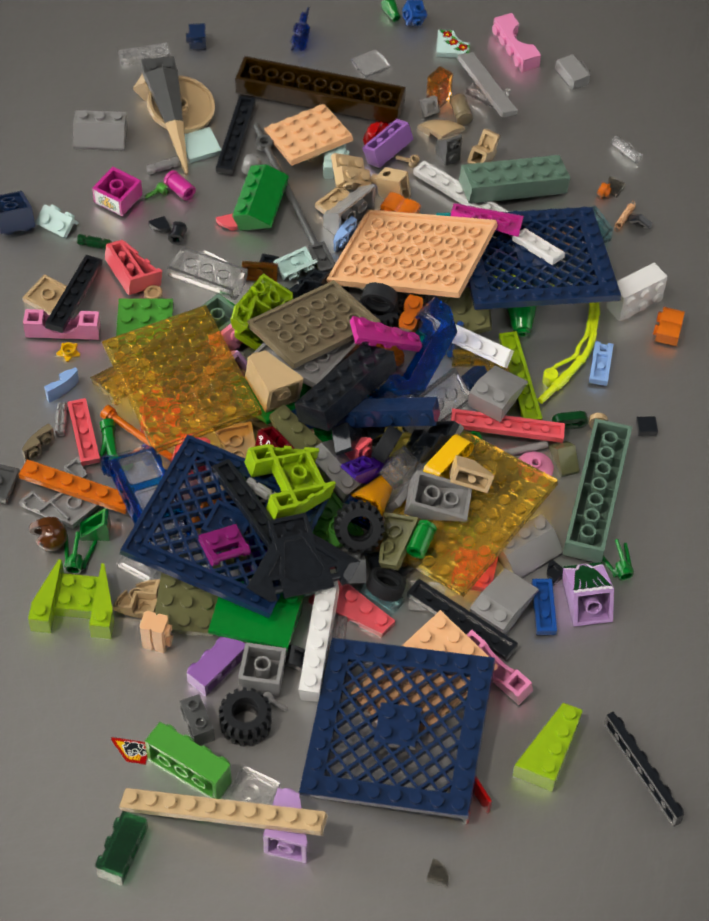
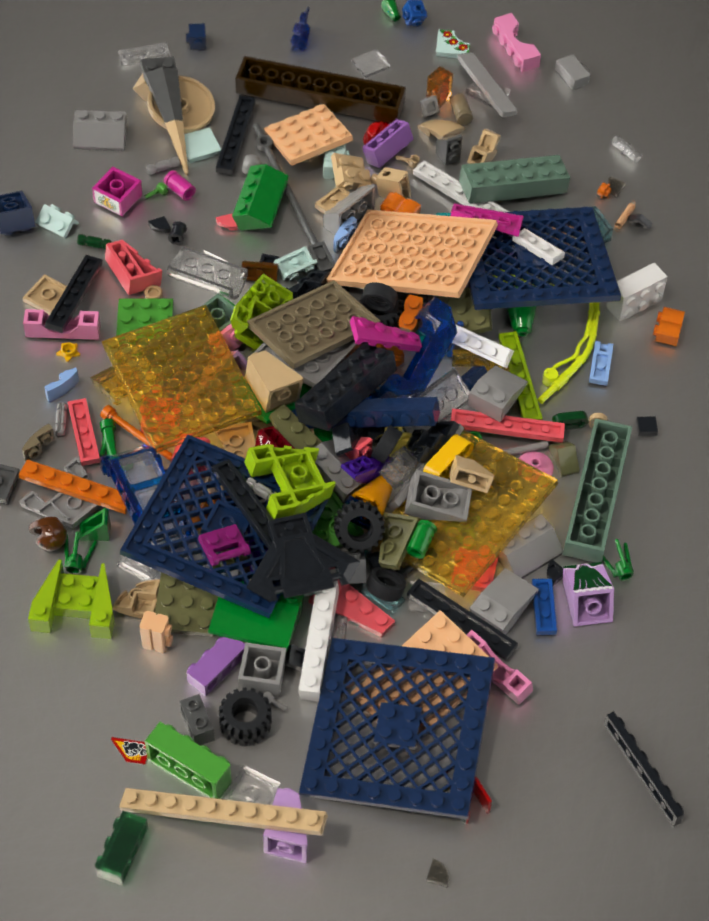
(547, 752): lime wedge -> none

